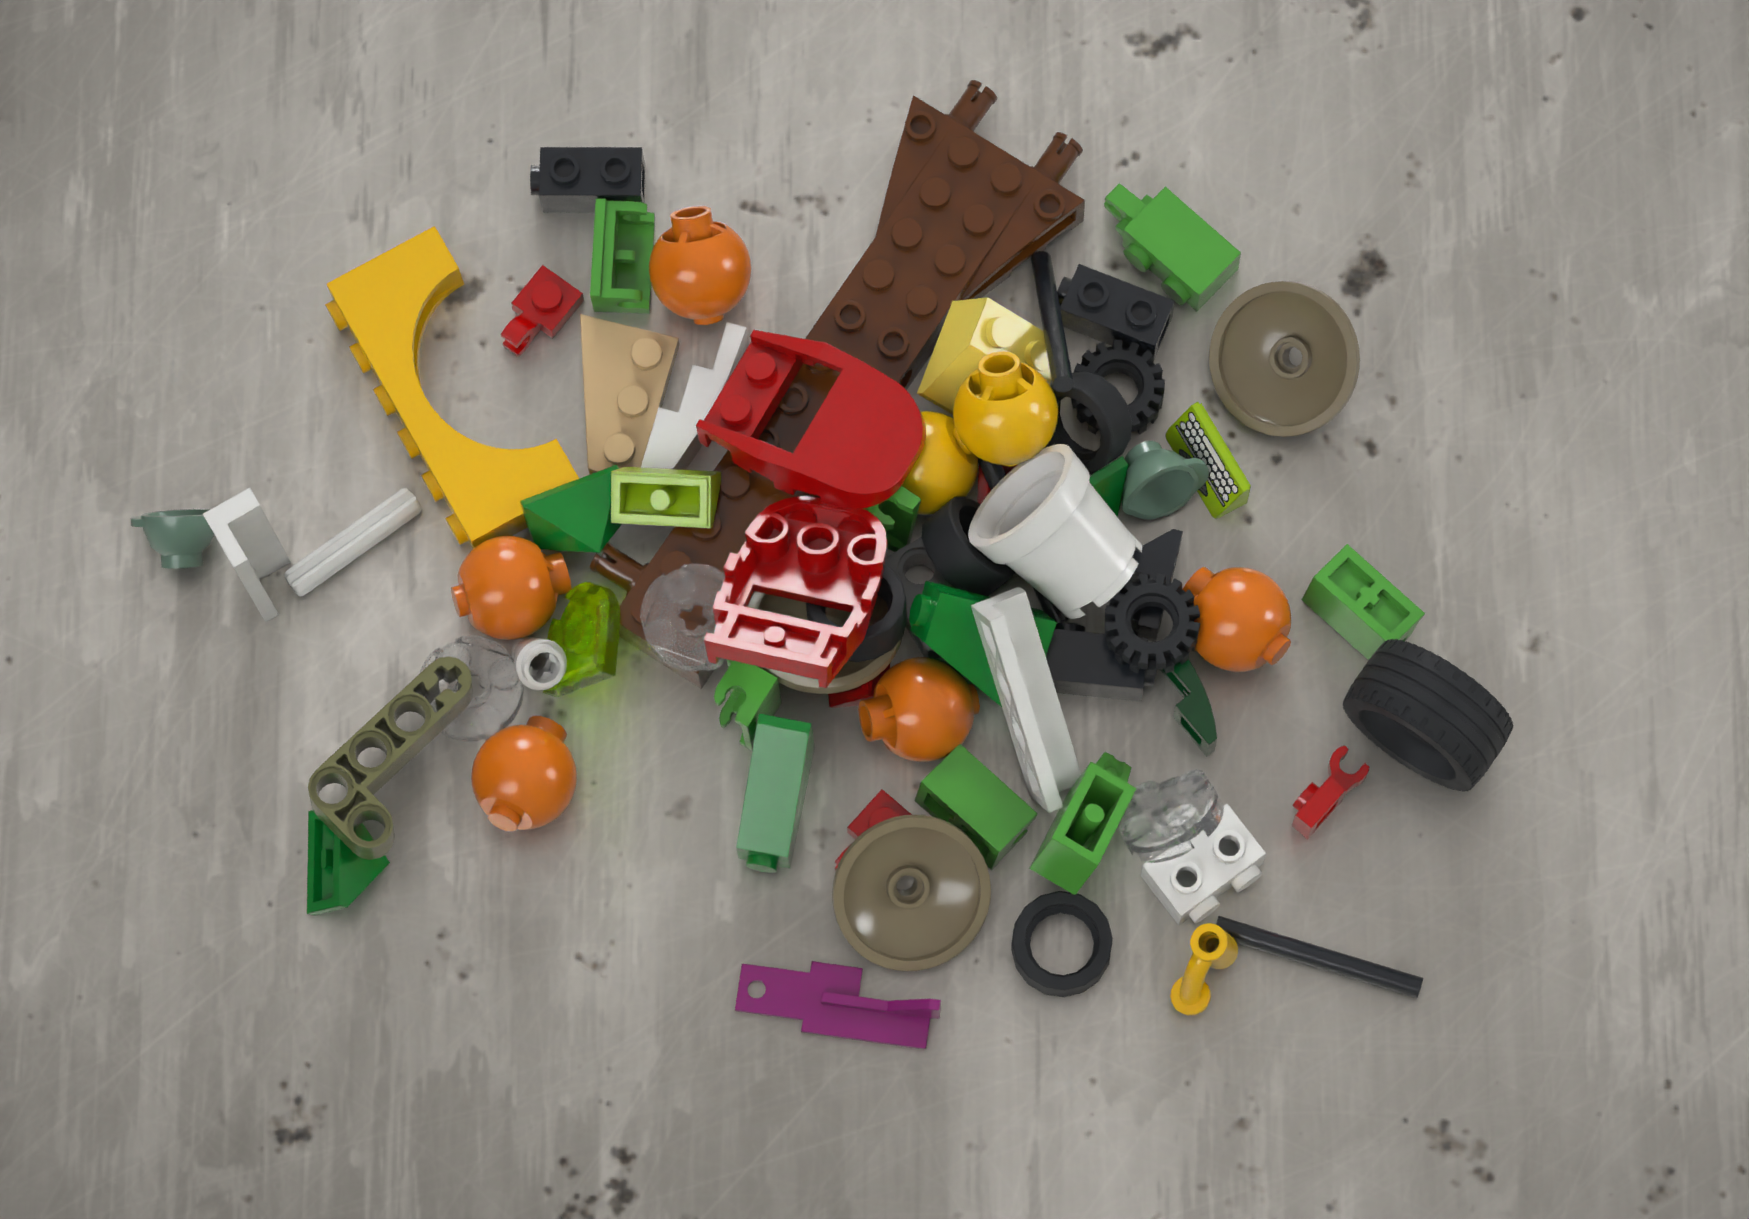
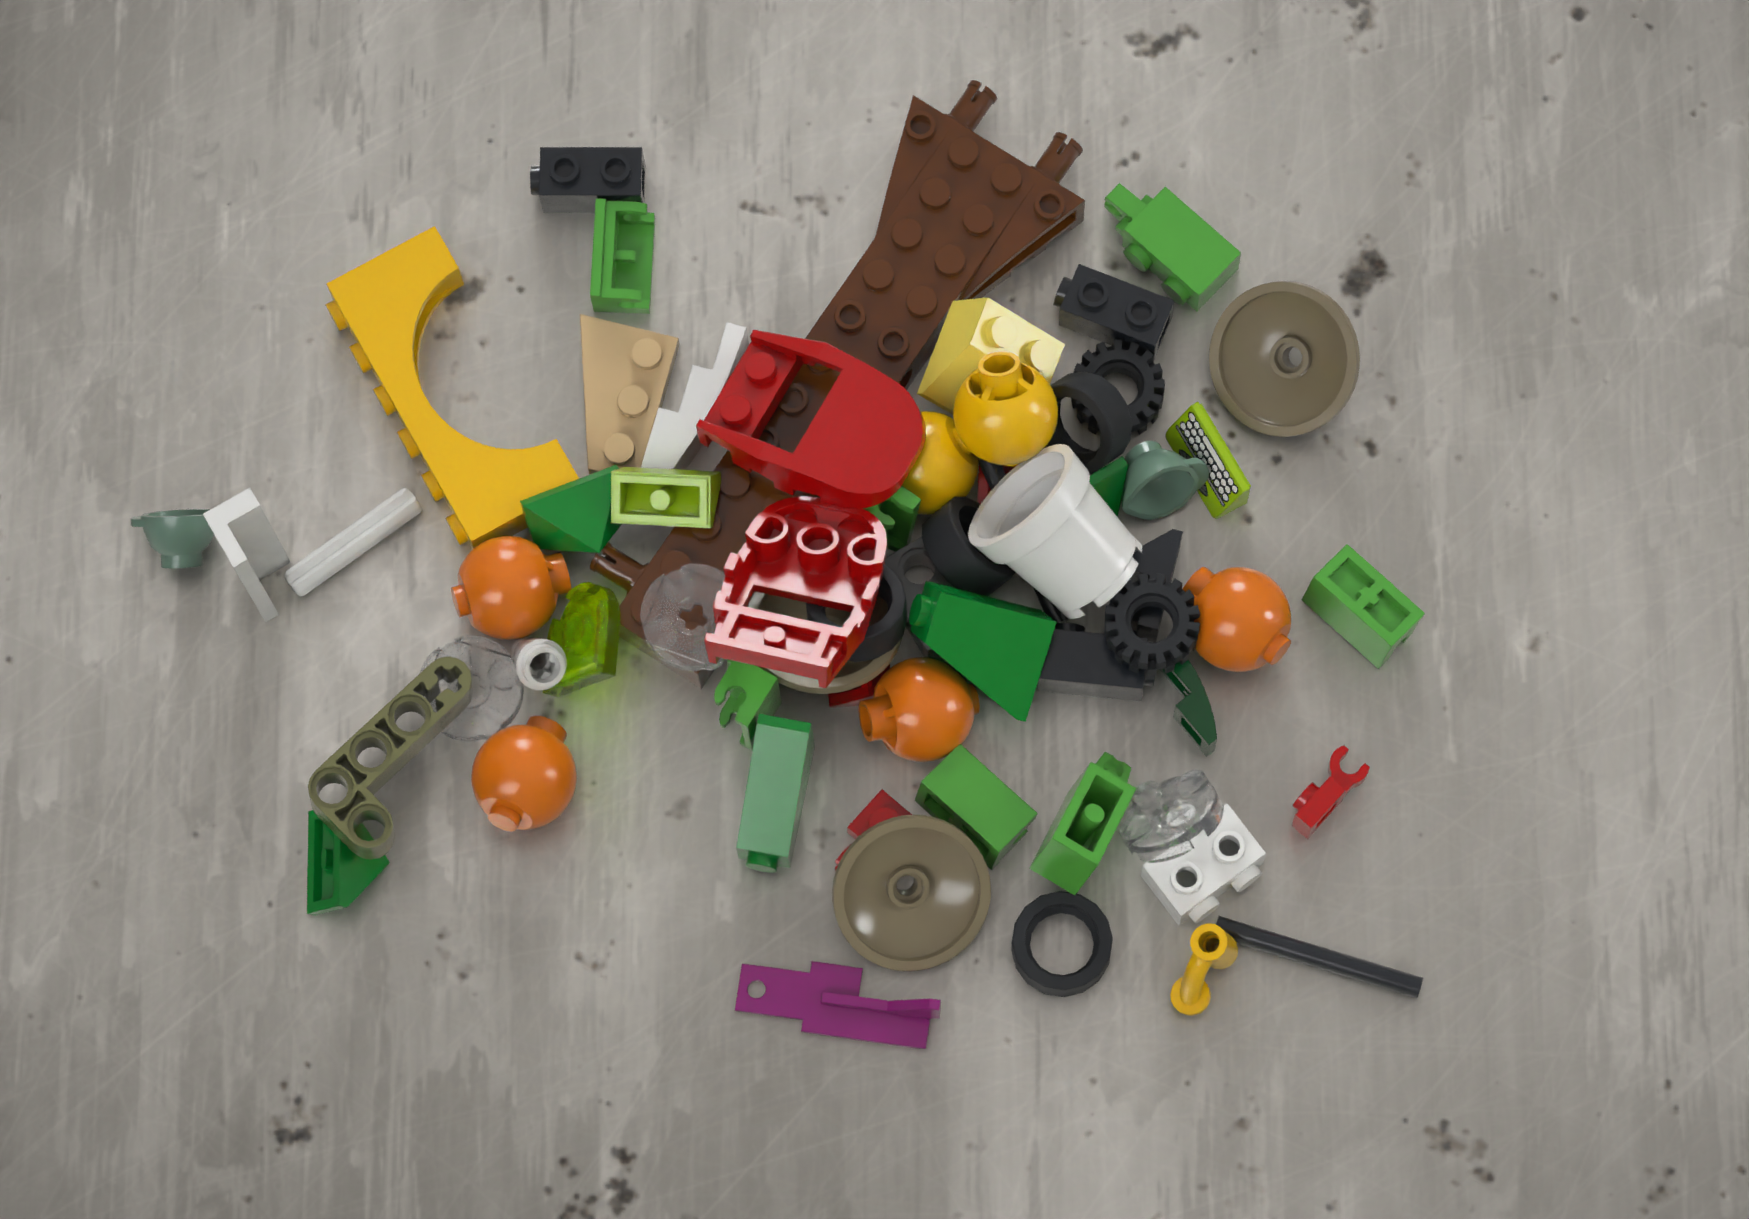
(541, 305): red plate -> none
(699, 266): orange brick -> none
(1027, 696): white fence -> none
(1052, 322): black bar -> none
(1428, 715): black tyre -> none

